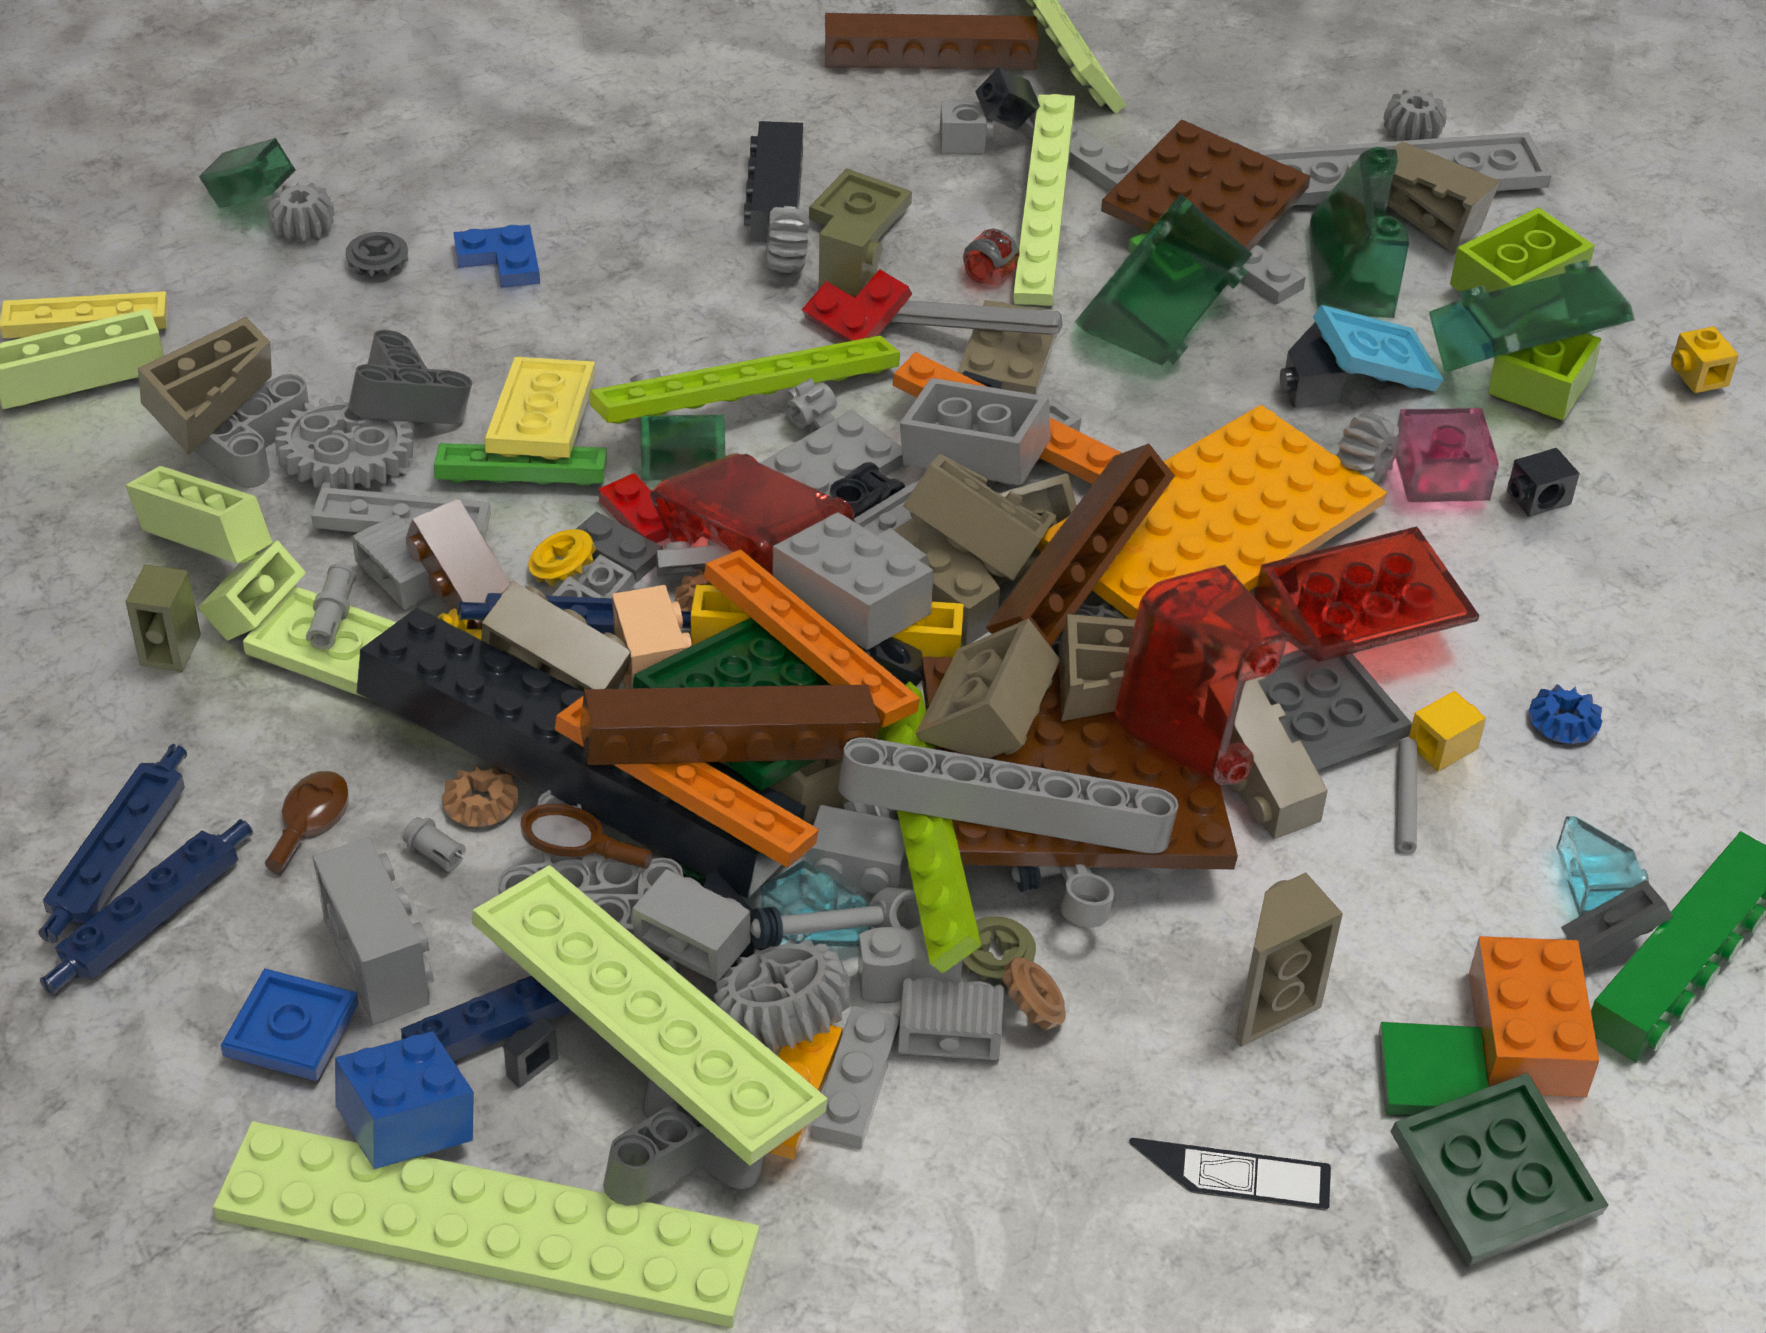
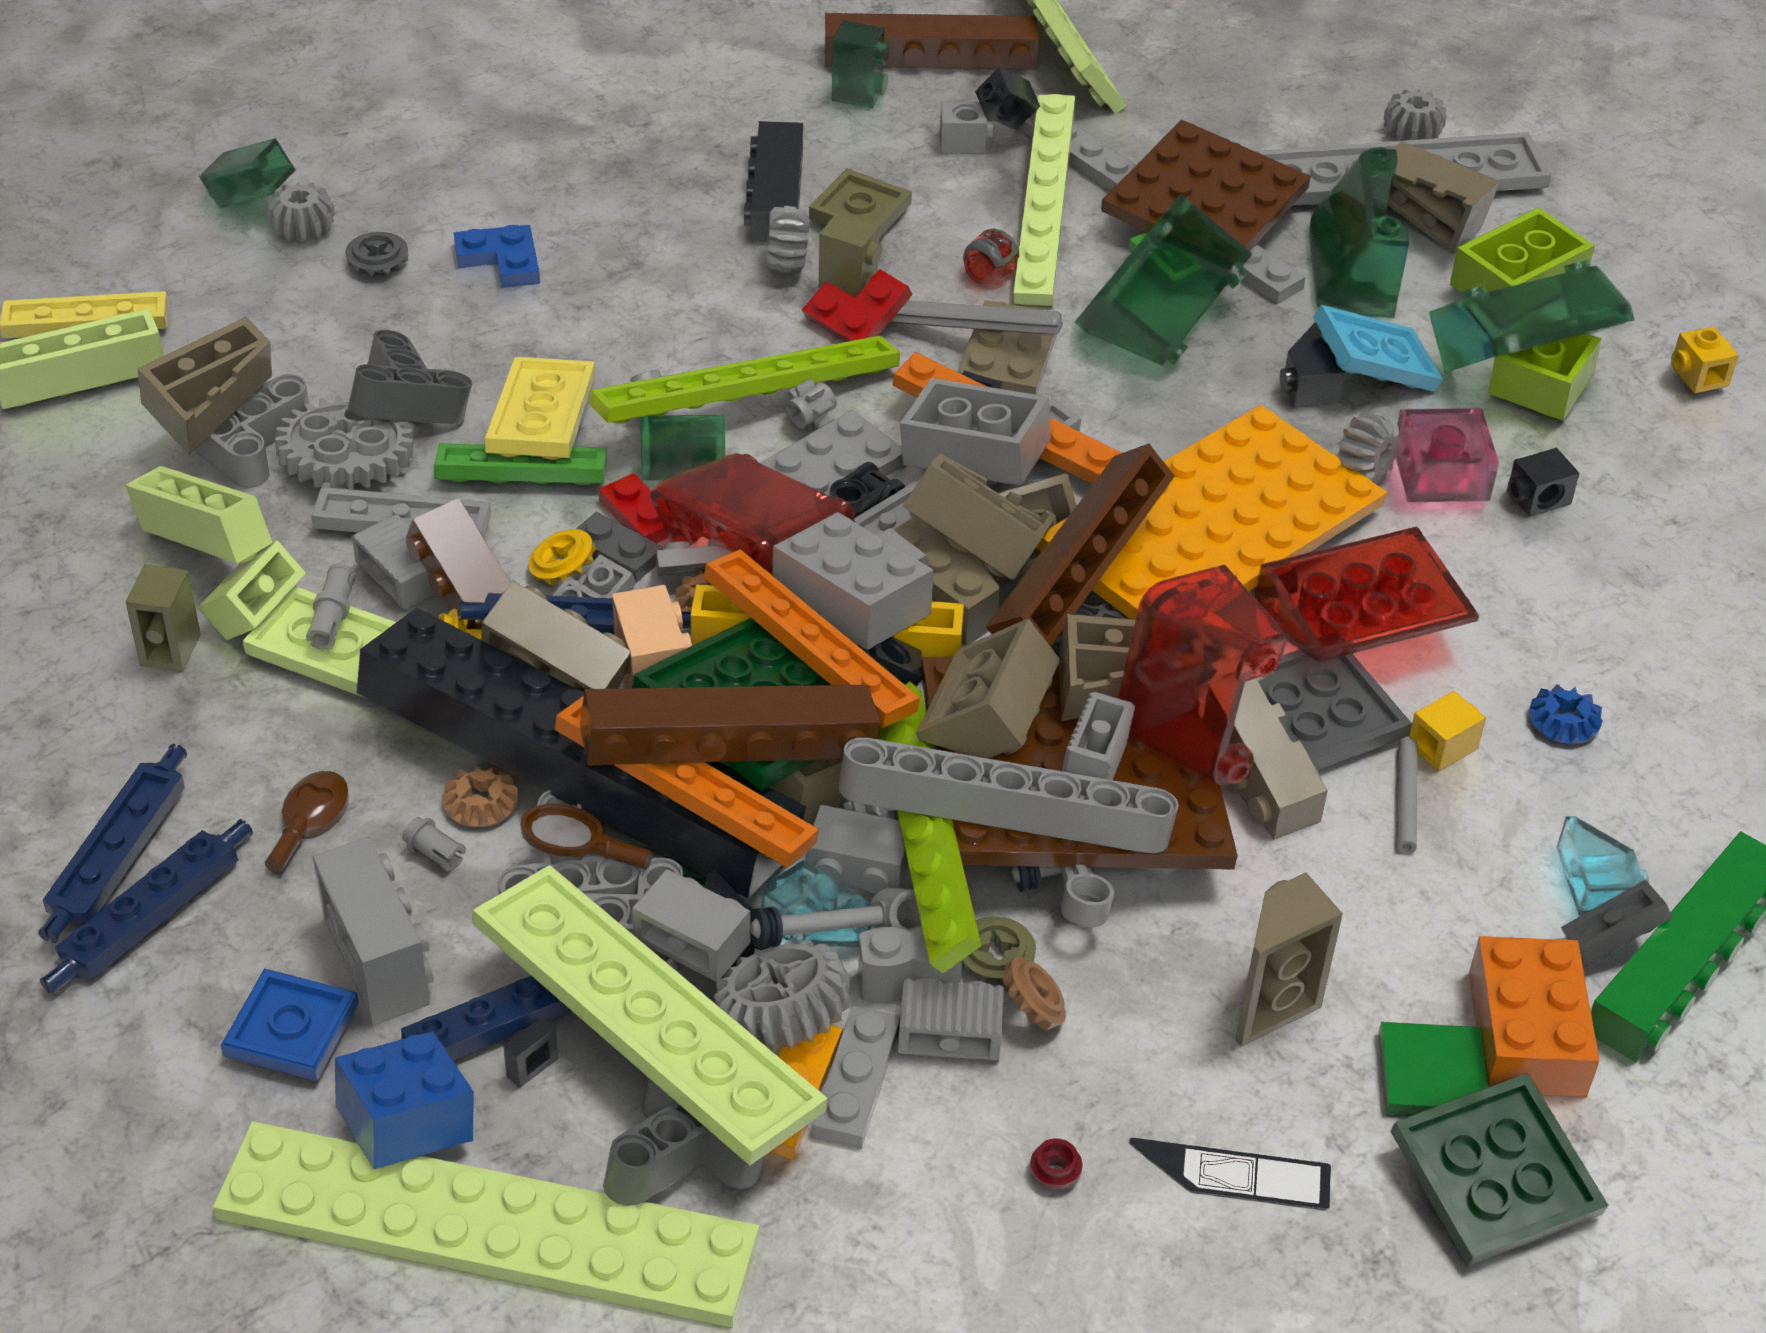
(859, 64): none -> clear green brick
(1059, 1153): none -> dark red plate
(1099, 737): none -> light grey brick

